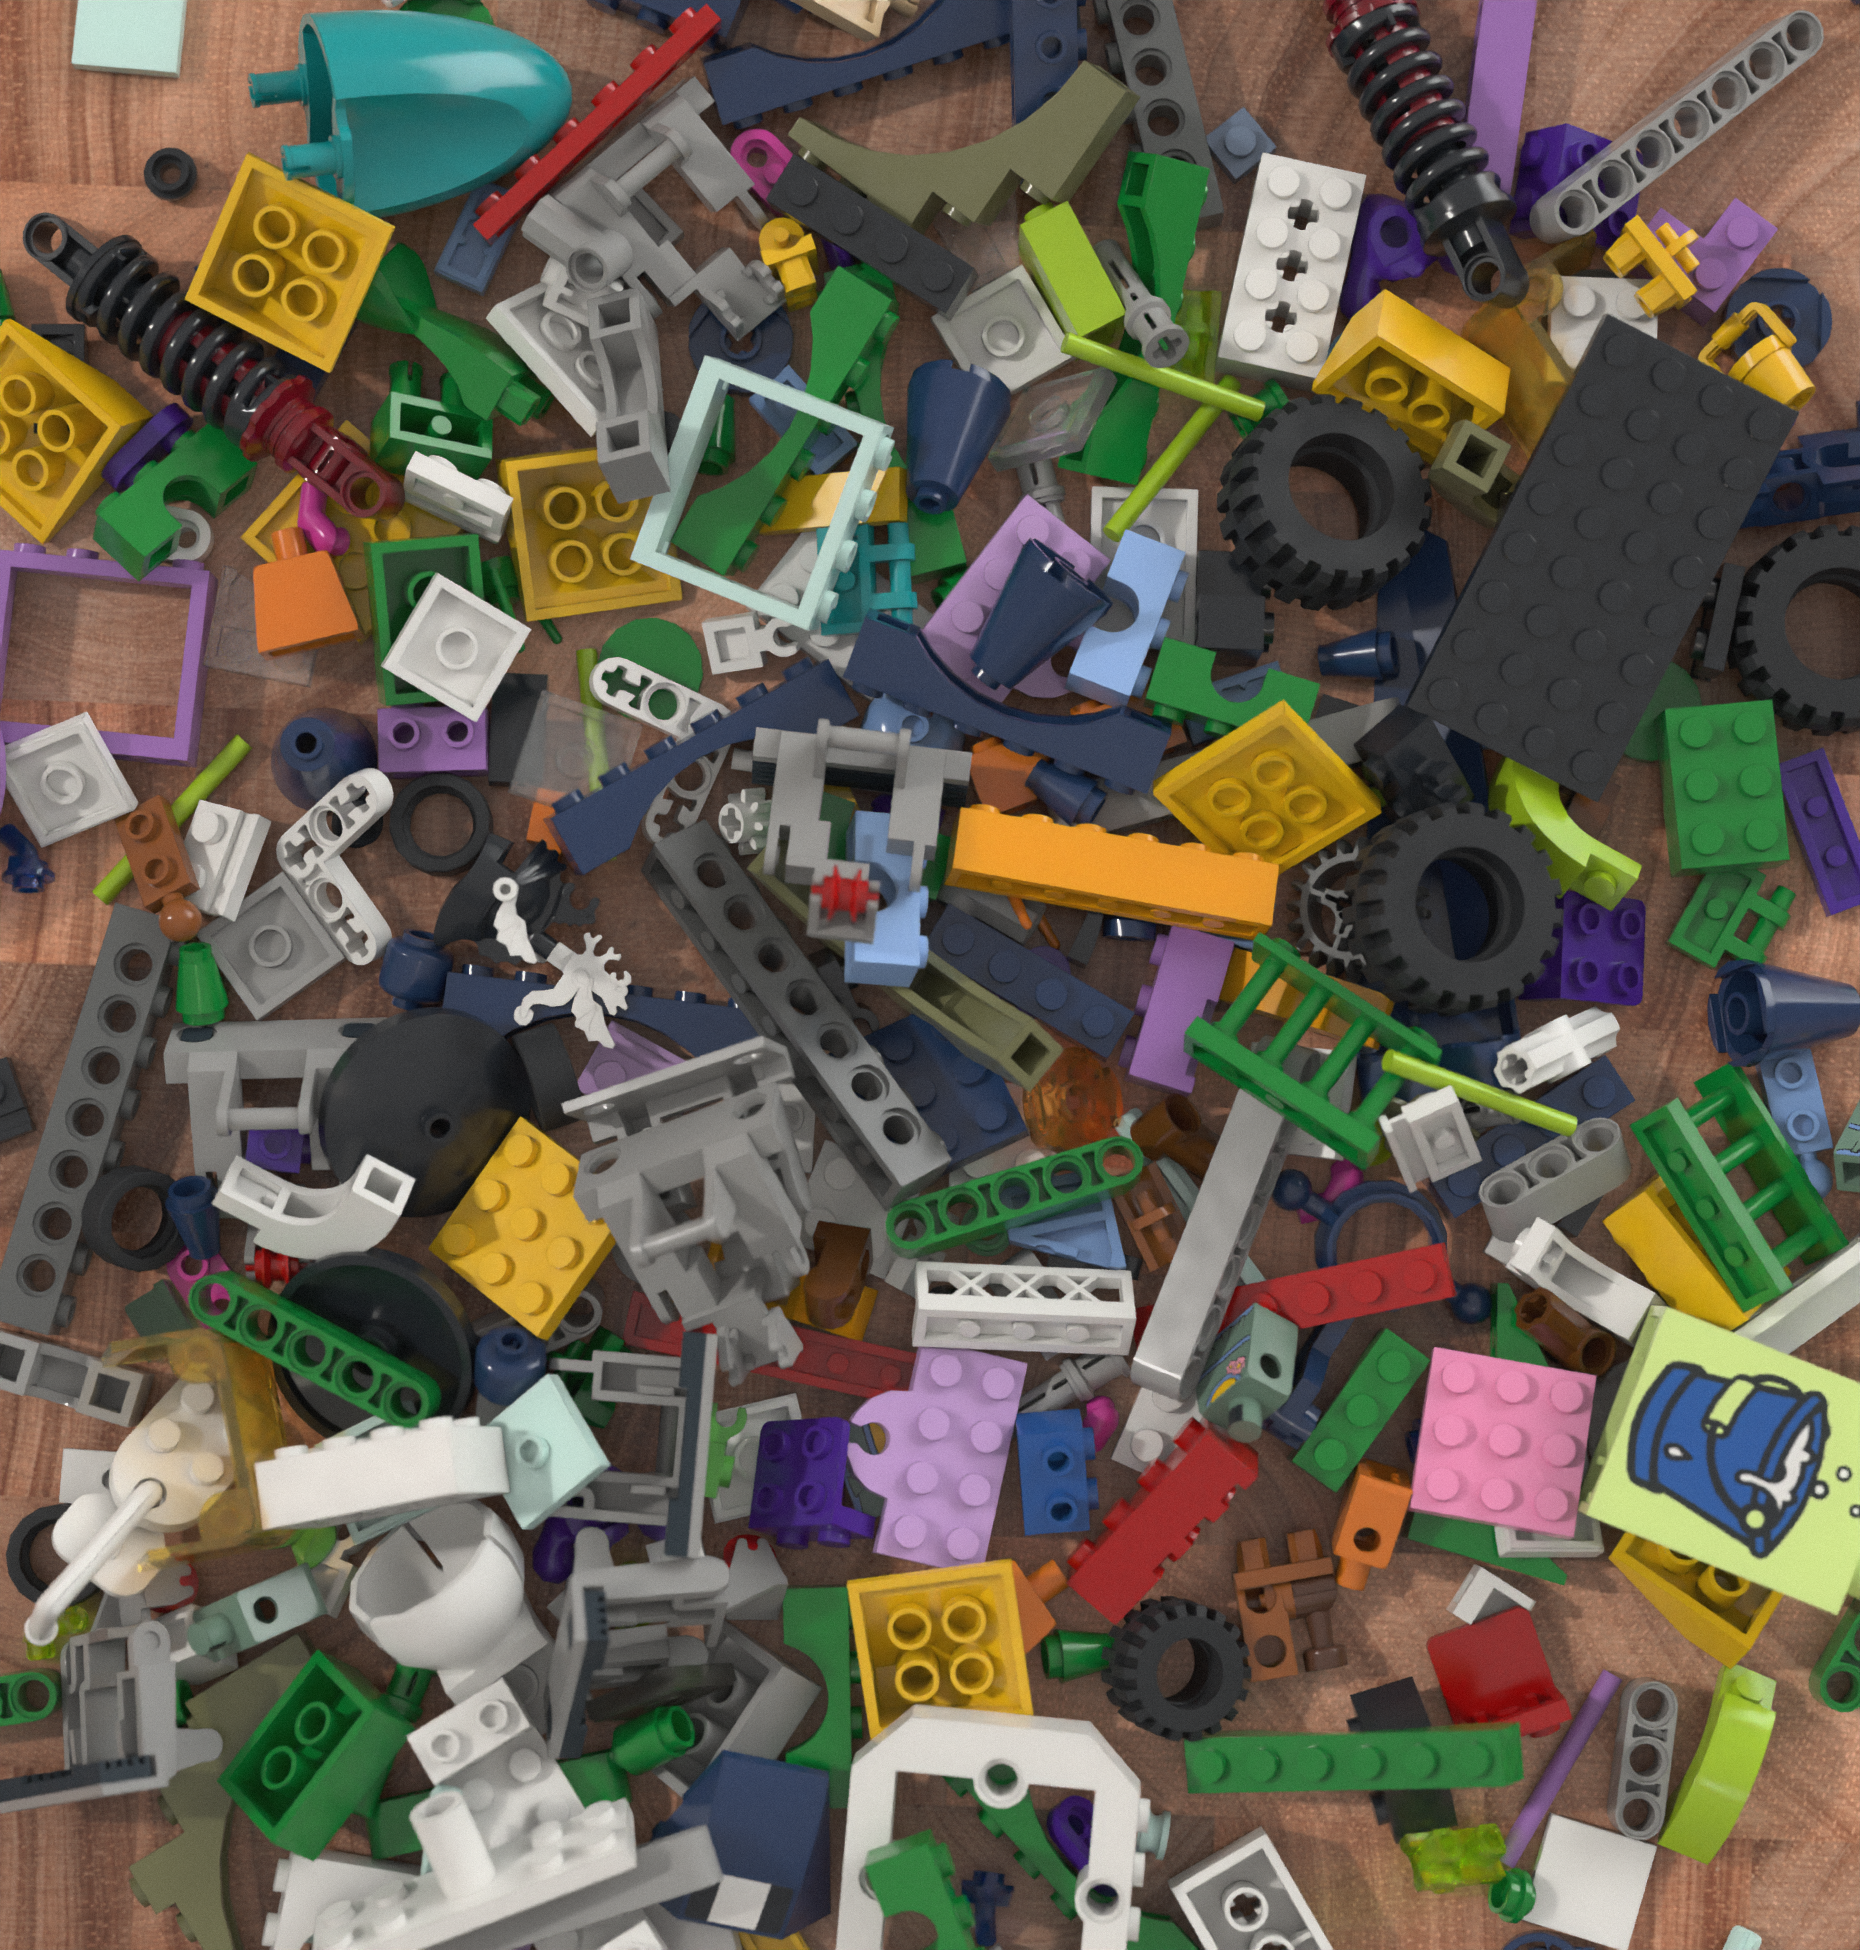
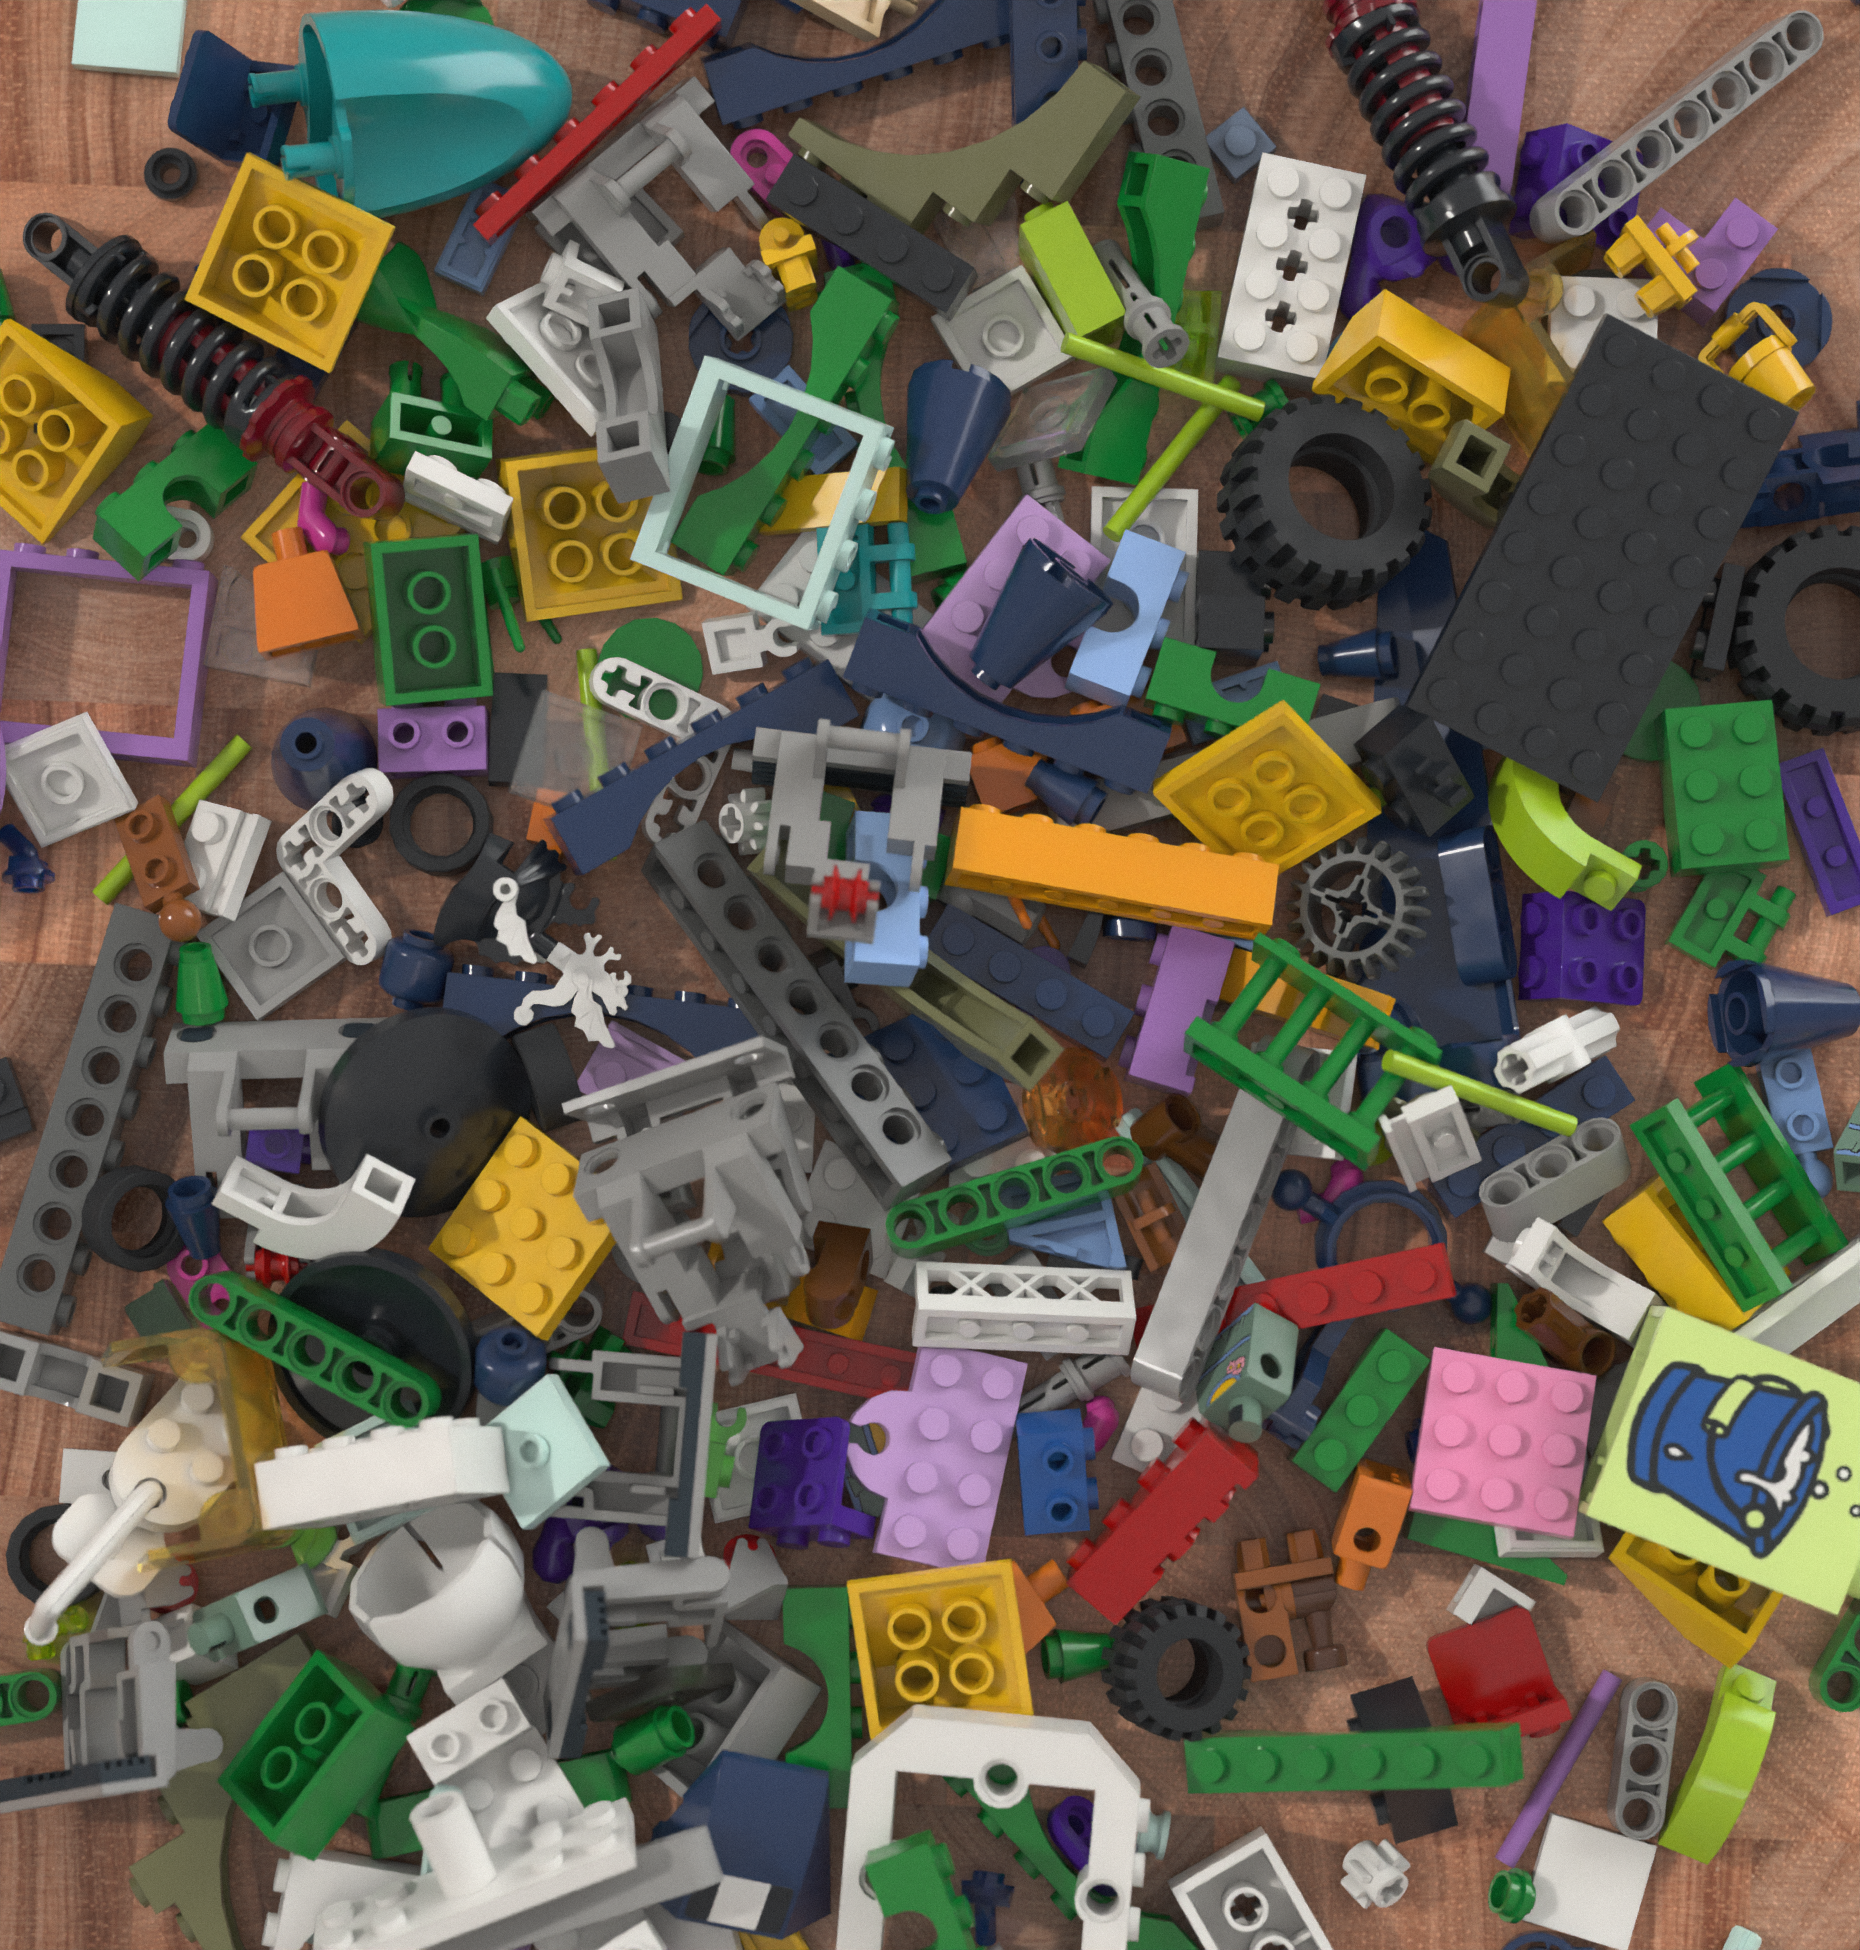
(147, 445): dark purple plate -> none
(215, 105): none -> dark blue bracket
(455, 647): white plate -> none
(578, 245): light grey piece -> none
(1375, 1873): none -> white gear
(1455, 1857): clear neon green hips -> none
(1517, 898): black tyre -> none
(1652, 856): none -> green bush

